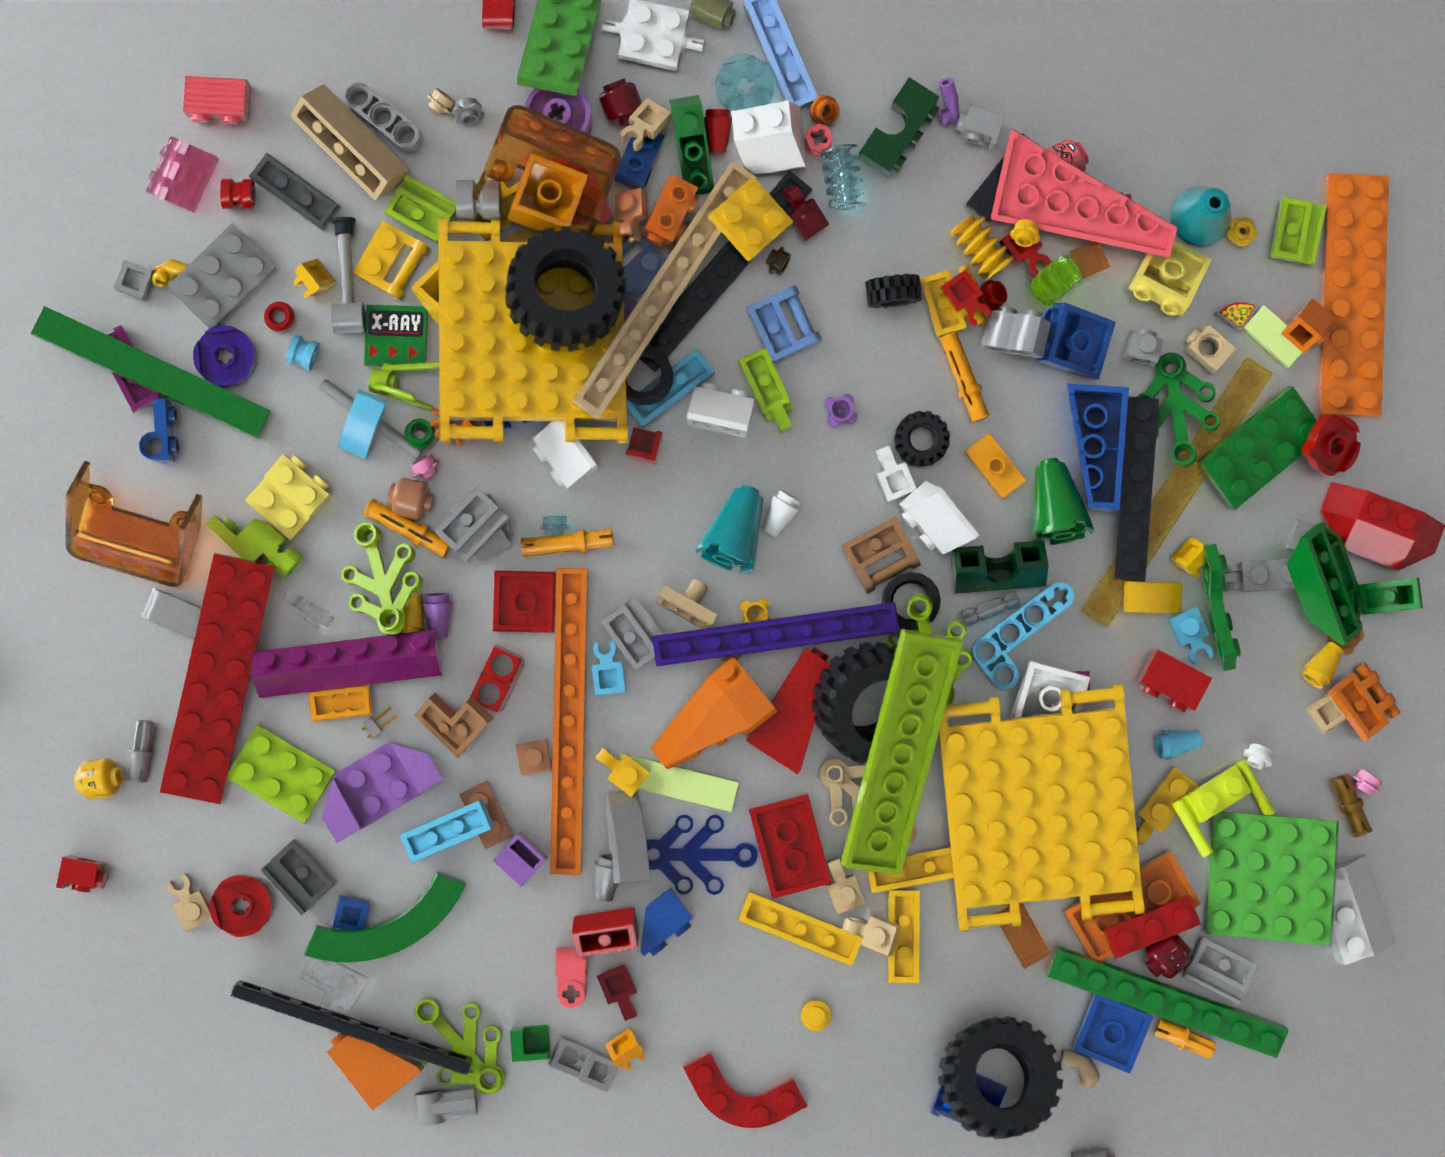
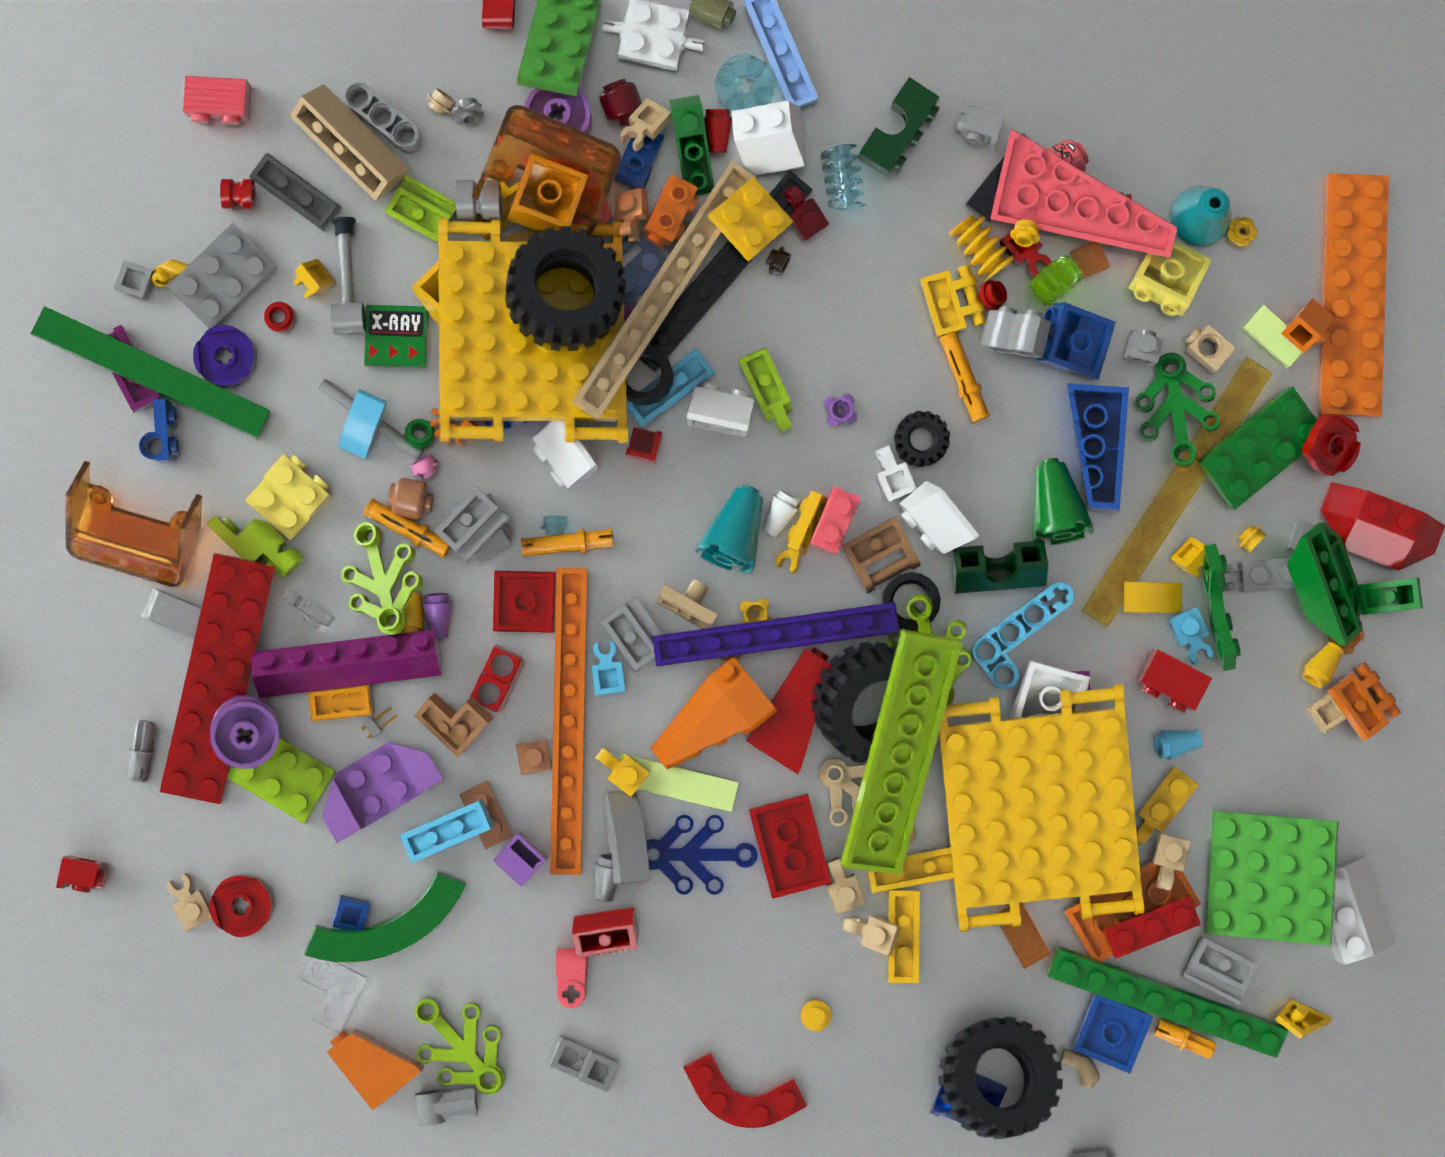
(98, 779): yellow head -> none
(190, 179): clear pink plate -> none
(239, 749): none -> medium lavender wheel
(298, 877): dark grey plate -> none
(302, 352): medium azure wheel -> none
(352, 1026): black tile -> none
(382, 255): yellow plate -> none
(386, 383): lime plant -> none
(530, 1043): green panel -> none
(618, 986): dark red plate -> none
(624, 1049): light orange tile -> none
(663, 918): blue slope -> none
(774, 327): medium blue plate -> none
(800, 928): yellow plate -> none
(802, 532): none -> yellow plate
(812, 133): coral bush -> none
(830, 113): orange plate -> none
(834, 521): none -> coral brick
(893, 290): black tyre -> none
(951, 102): medium lavender arm -> none
(963, 293): red plate -> none
(990, 608): light grey axle -> none
(995, 466): light orange plate -> none
(1136, 489): black plate -> none
(1167, 957): dark red head -> none
(1170, 856): none -> tan plate
(1216, 796): neon yellow plate -> none
(1237, 313): tile -> none
(1251, 537): none -> yellow plate
(1258, 756): white plate -> none
(1297, 231): lime plate -> none
(1302, 1019): none -> yellow piece
(1351, 805): pearl gold pin -> none
(1367, 782): bright pink plate -> none

